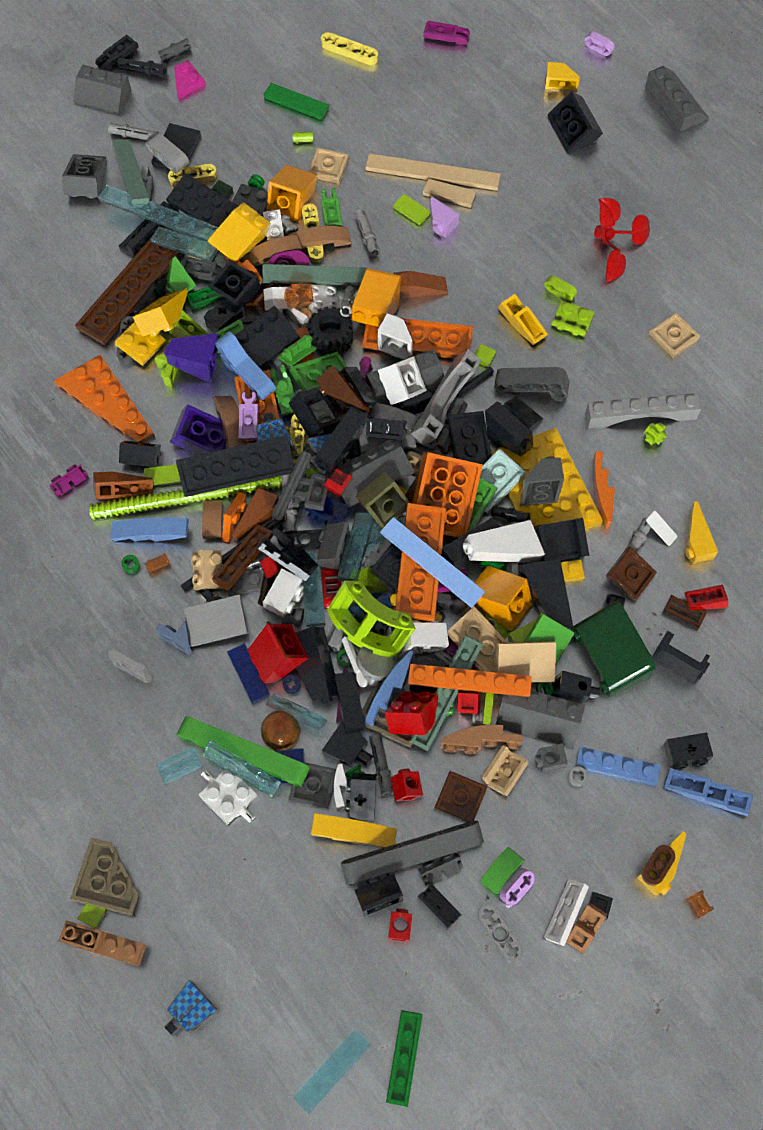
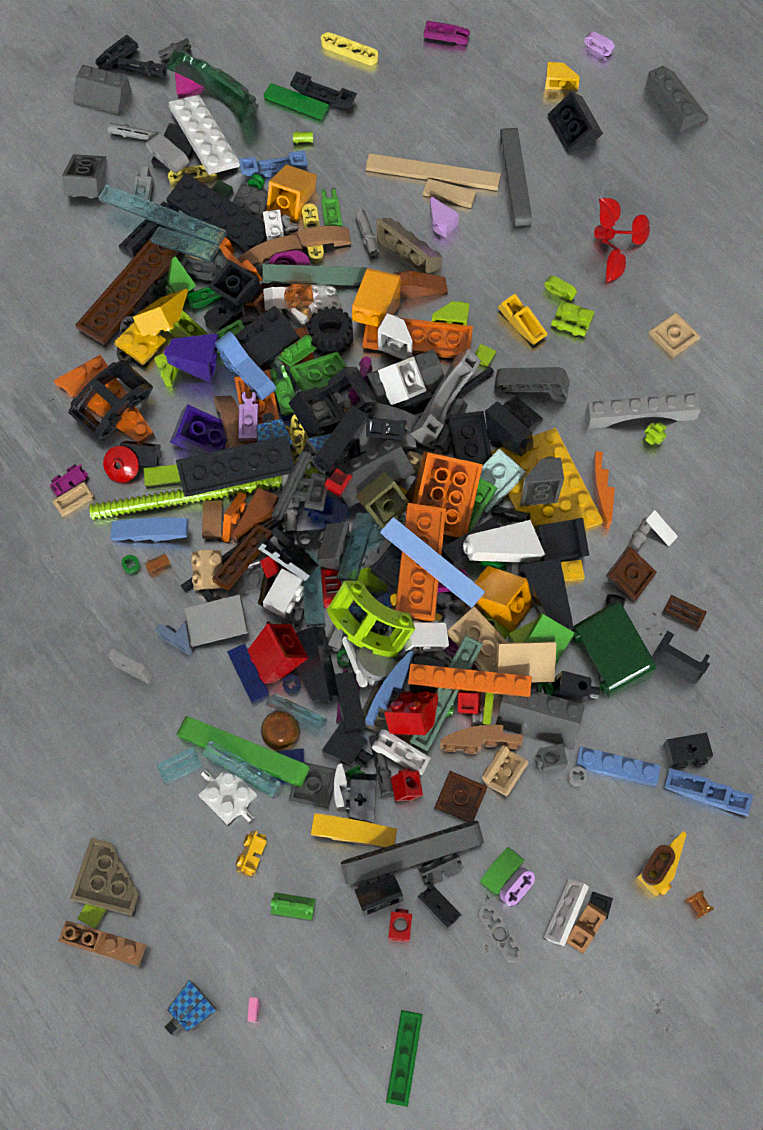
(73, 499): none -> tan tile
(120, 485): dark orange slope -> none
(128, 461): none -> red dish
(130, 172): sand green tile -> none
(140, 392): none -> black window
(203, 134): none -> white plate
(216, 81): none -> clear green windscreen
(240, 232): yellow slope -> none
(246, 860): none -> yellow hinge
(253, 1009): none -> bright pink tile
(271, 167): none -> medium blue slope
(292, 906): none -> bright green hinge
(329, 165): tan tile -> none
(331, 1071): clear light blue tile -> none
(336, 386): reddish brown slope -> none
(340, 99): none -> black slope
(347, 301): light grey pin -> none
(401, 752): none -> white plate
(407, 246): none -> dark tan slope
(411, 209): lime tile -> none
(453, 313): none -> lime slope
(515, 177): none -> dark grey beam
(699, 542): yellow slope -> none
(714, 603): red slope -> none

